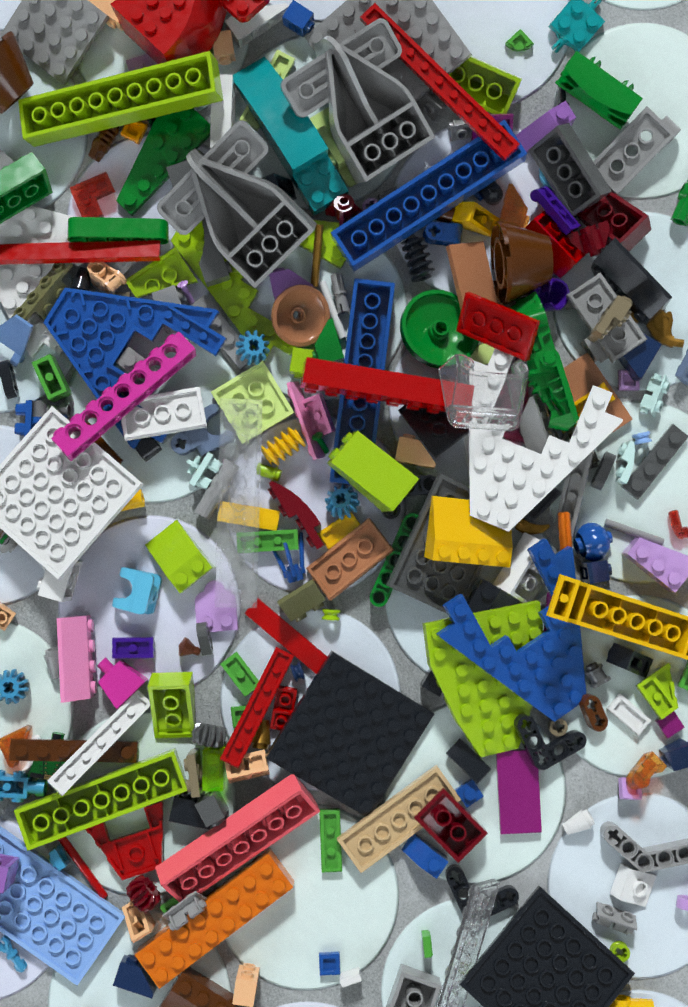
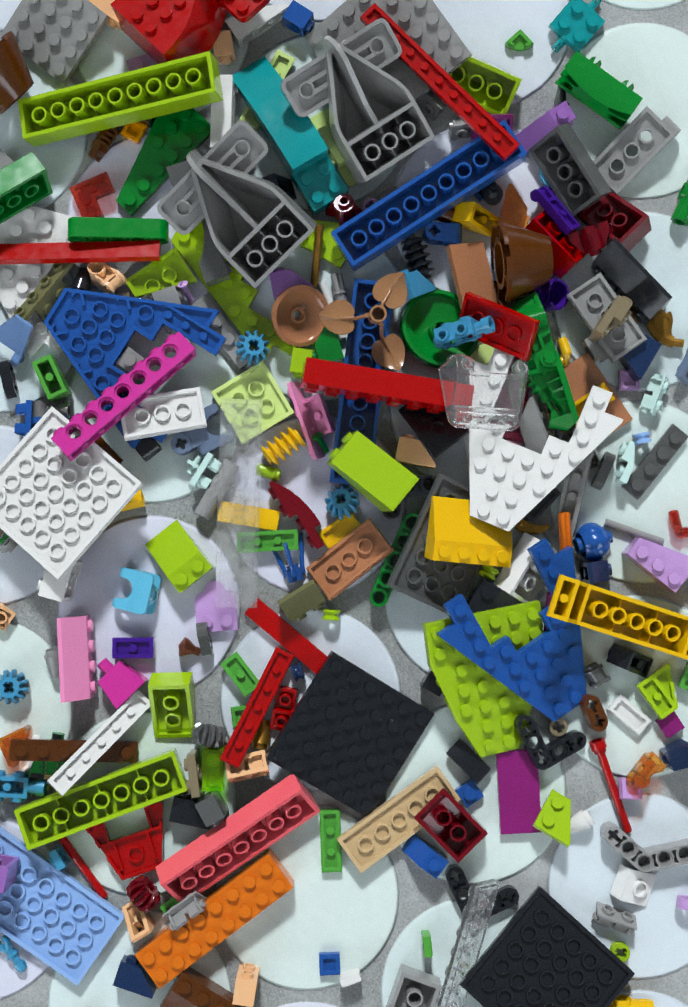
(388, 290): none -> medium nougat plant
(416, 284): none -> dark azure slope
(461, 331): none -> dark azure brick
(489, 572): none -> lime bush
(555, 818): none -> lime wing
(565, 351): none -> yellow arm
(599, 746): none -> red piece

